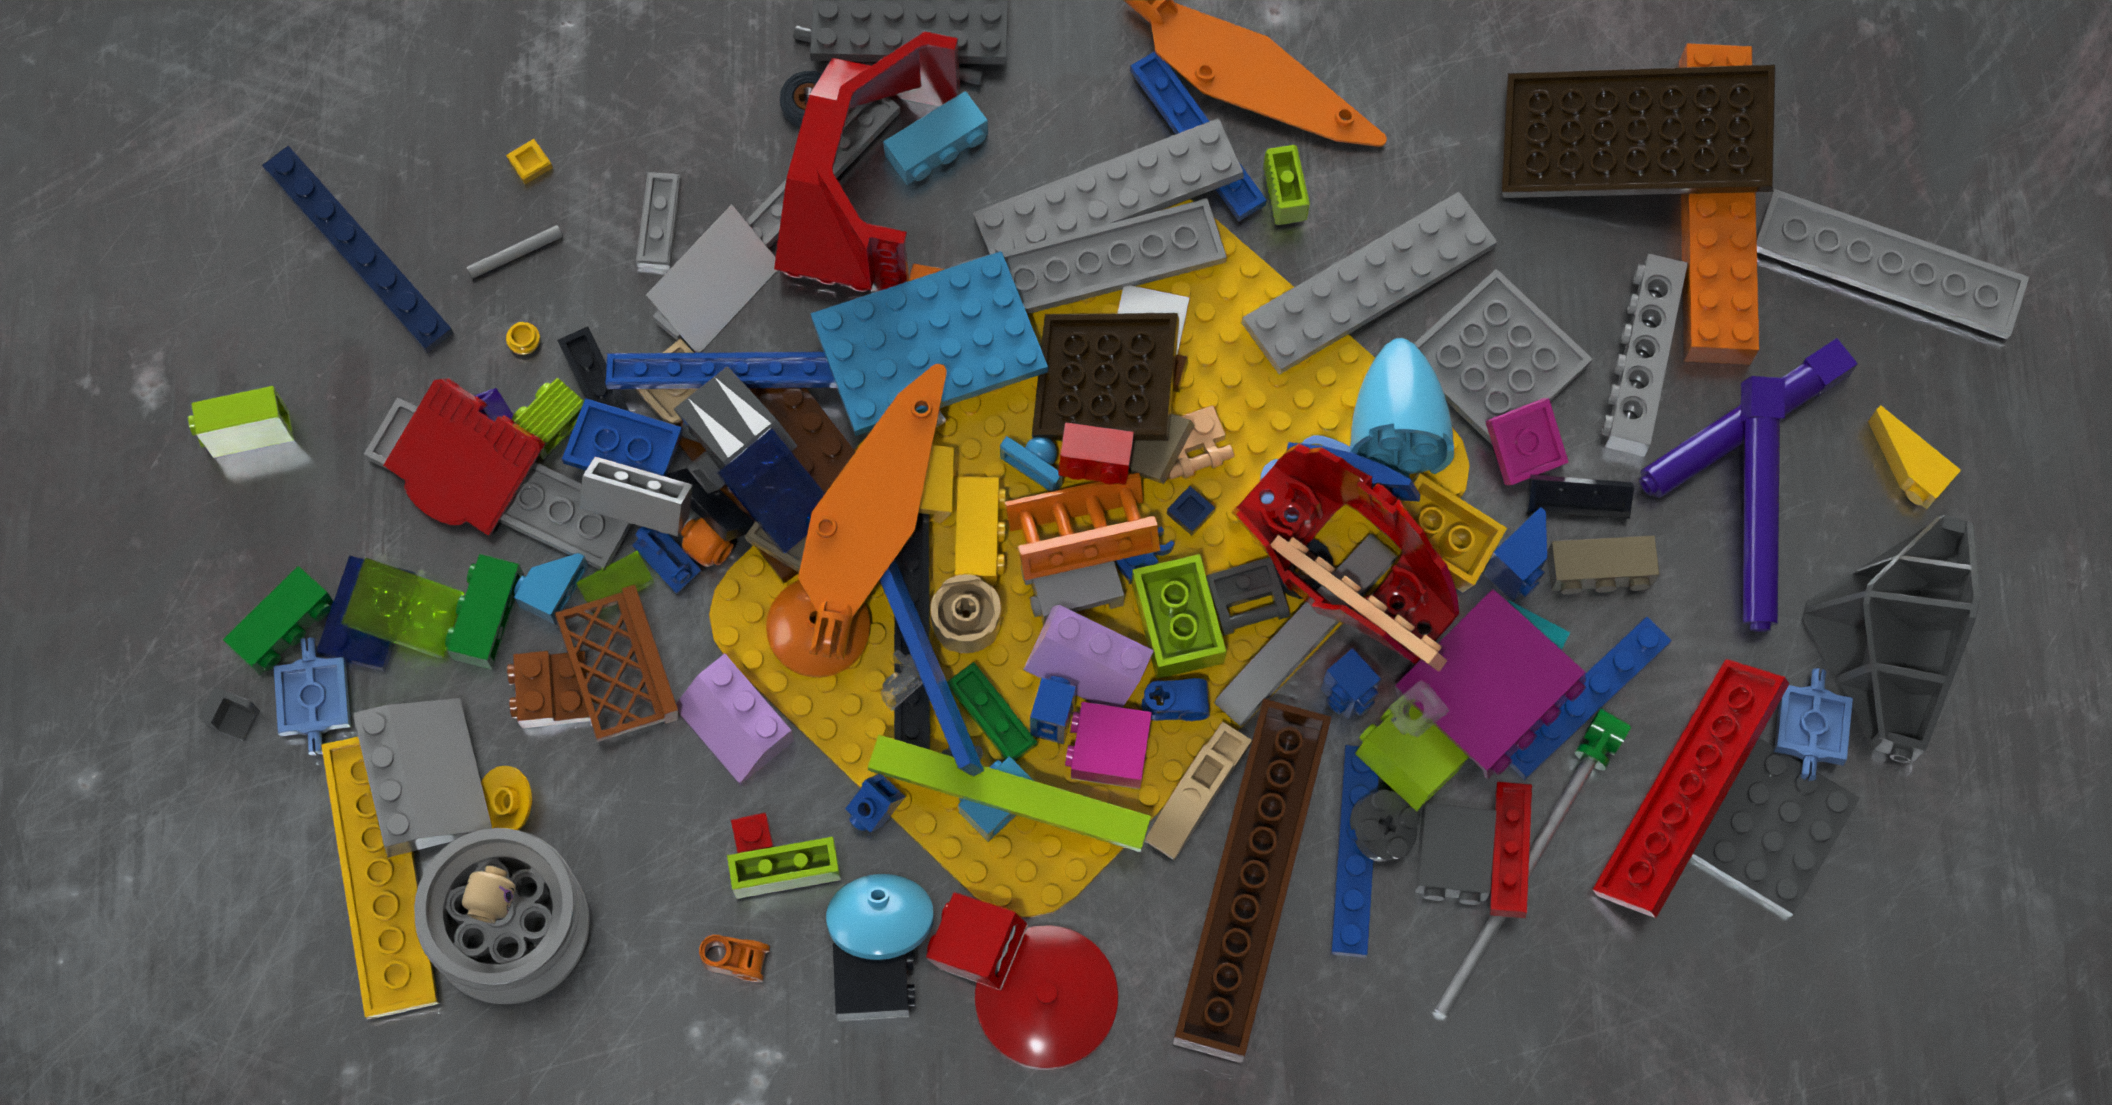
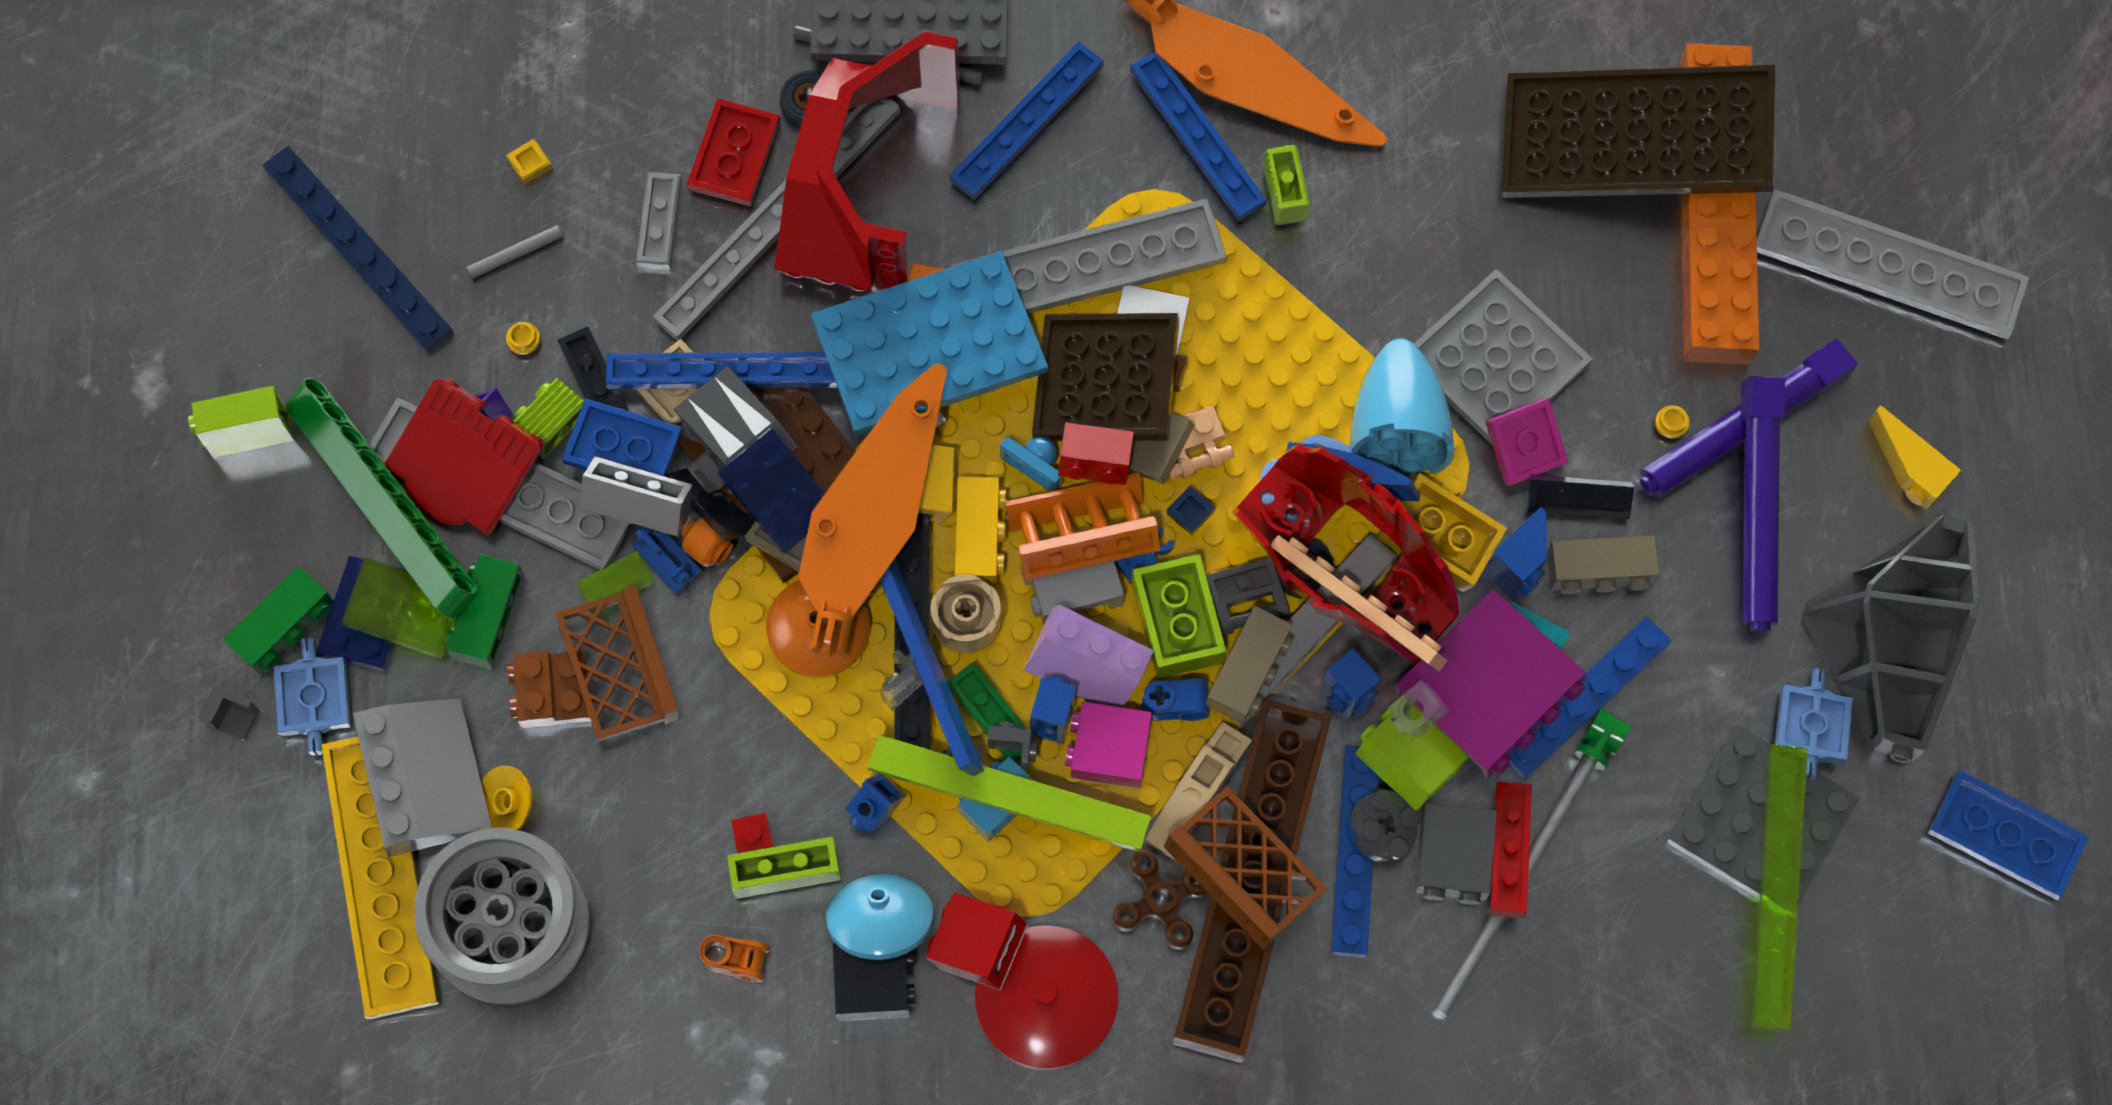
(381, 498): none -> green beam
(488, 895): tan head -> none
(550, 586): dark azure slope -> none
(713, 279): white sticker -> none
(733, 152): none -> red plate
(733, 719): lavender slope -> none
(936, 138): medium azure brick -> none
(1010, 737): none -> dark grey bracket
(1026, 120): none -> blue plate
(1115, 189): light grey plate -> none
(1147, 906): none -> reddish brown gear
(1228, 891): none -> dark orange fence
(1250, 666): none -> dark tan brick
(1368, 282): light grey plate -> none
(1666, 277): light grey brick -> none
(1672, 422): none -> yellow plate
(1690, 787): red plate -> none
(1779, 888): none -> clear neon green plate
(2008, 835): none -> blue plate

